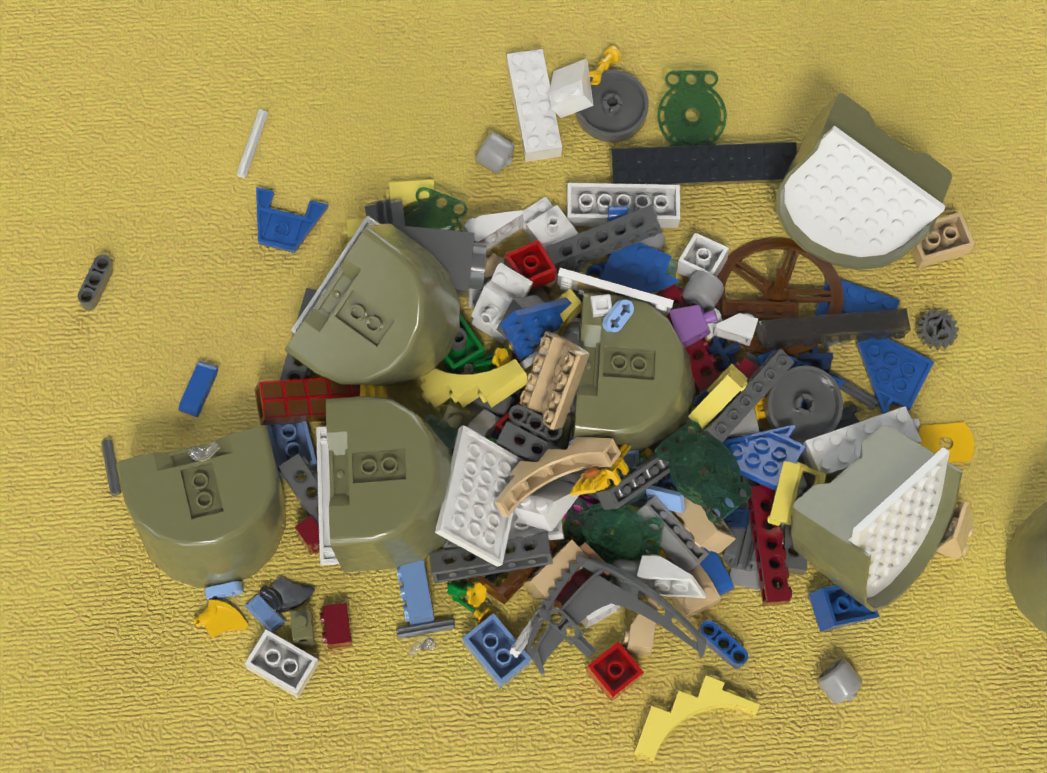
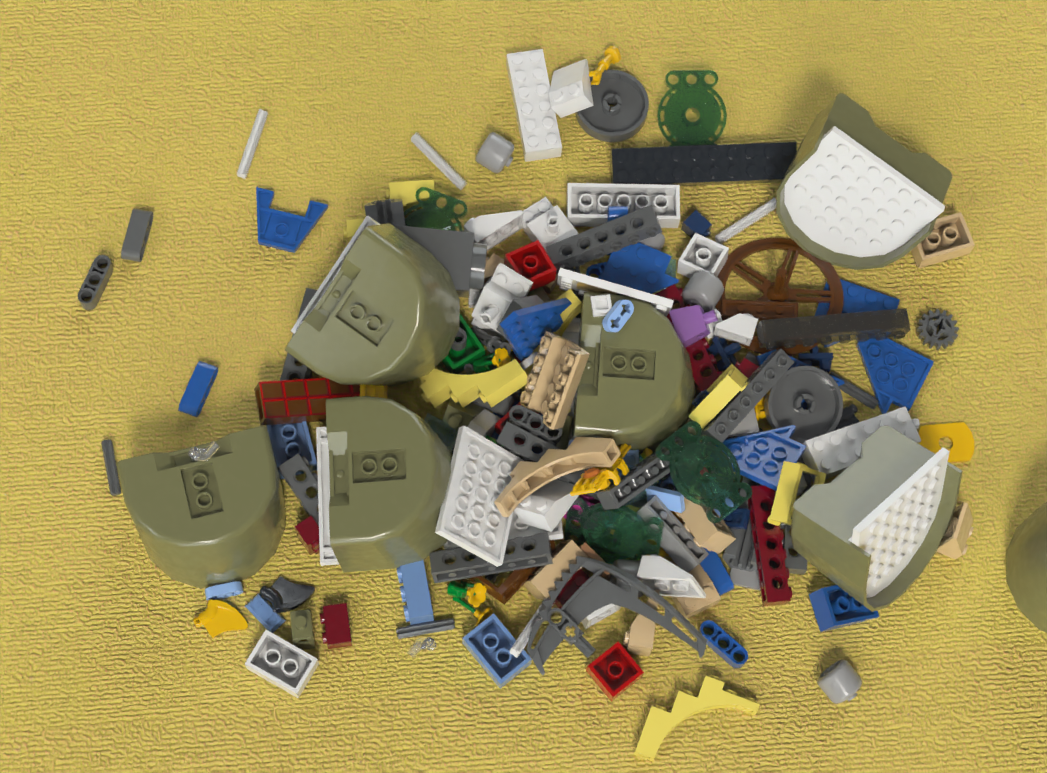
(137, 235): none -> dark grey beam
(439, 162): none -> white axle
(490, 342): none -> dark grey pin
(696, 224): none -> dark blue brick
(746, 221): none -> white axle

